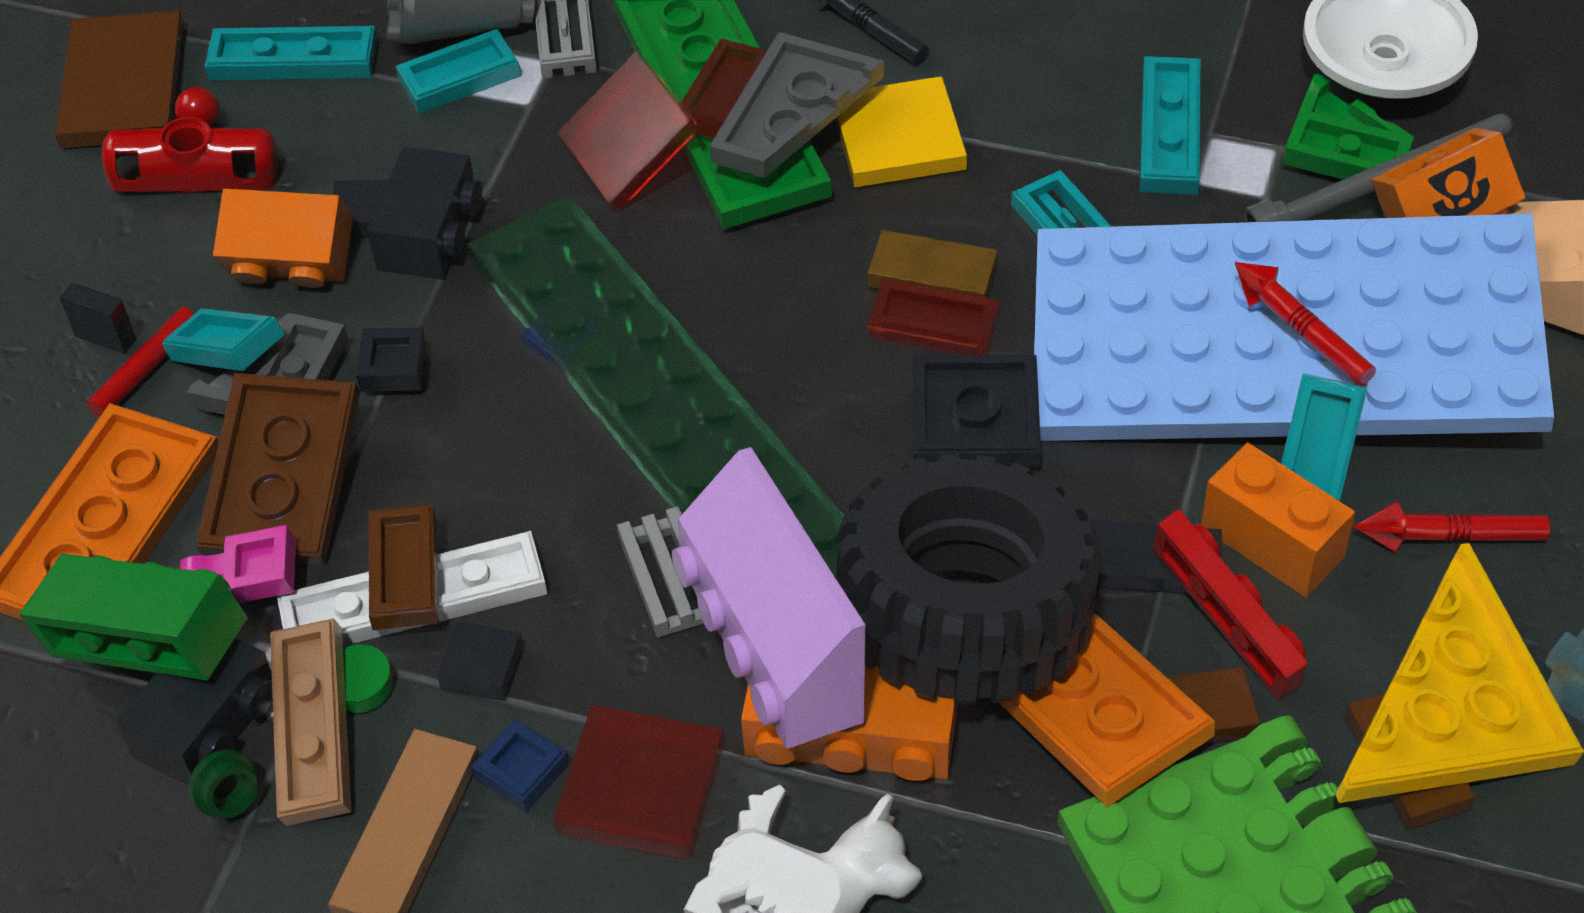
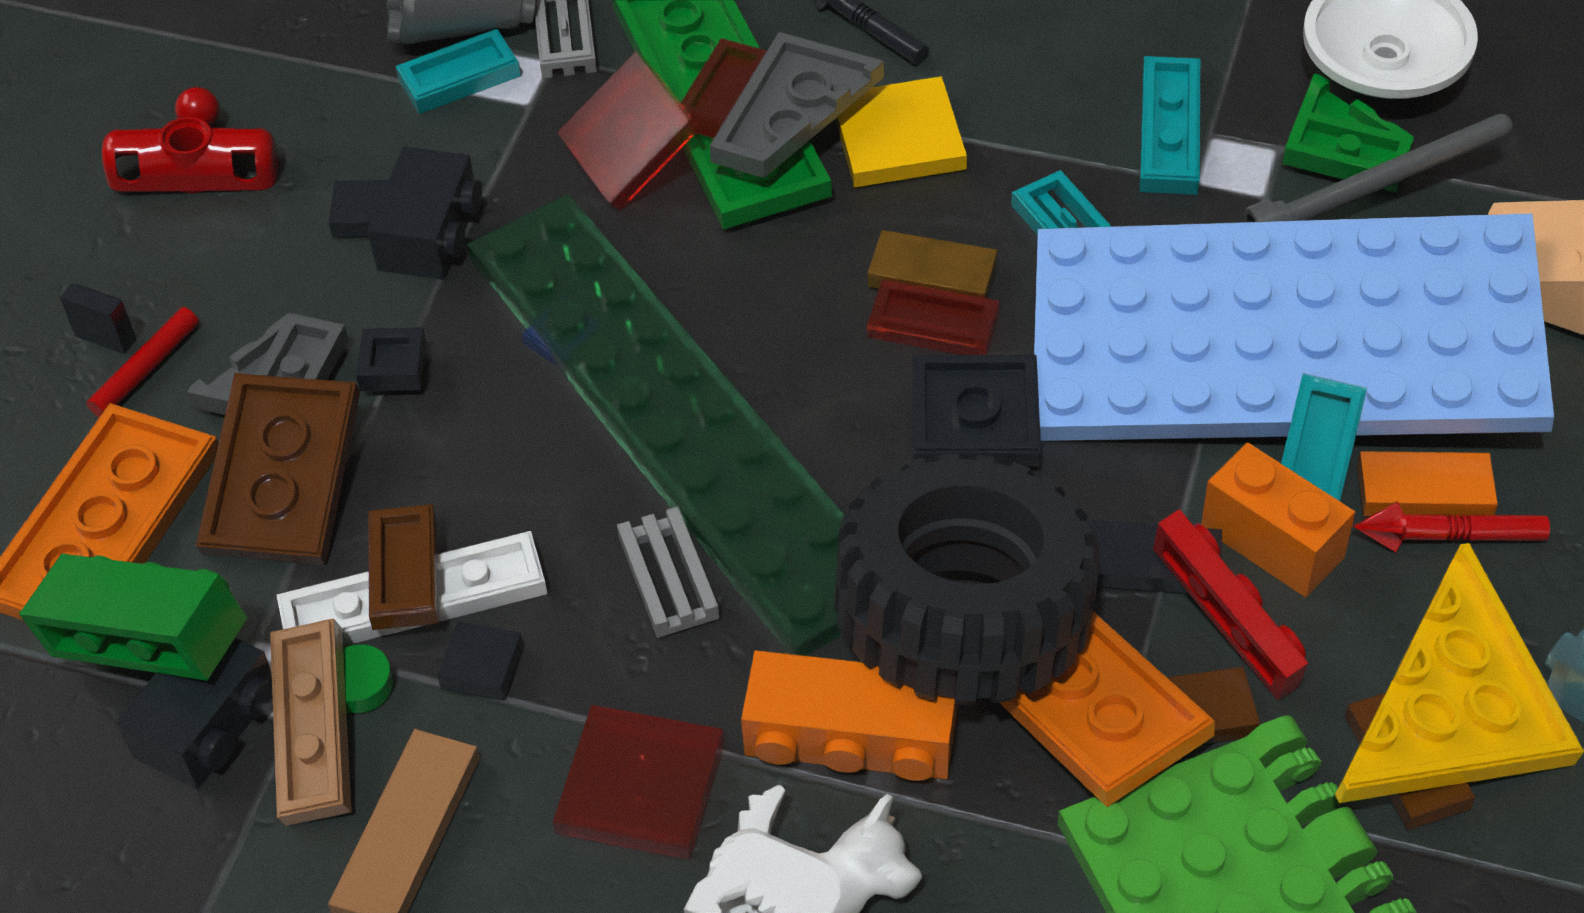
(119, 76): reddish brown tile -> none
(222, 339): teal tile -> none
(233, 794): dark green plate -> none
(253, 563): dark pink plate -> none
(283, 237): orange brick -> none
(291, 53): teal tile -> none
(520, 765): dark blue tile -> none
(773, 604): lavender slope -> none
(1261, 286): red piece -> none
(1427, 482): none -> orange tile
(1453, 179): orange brick -> none

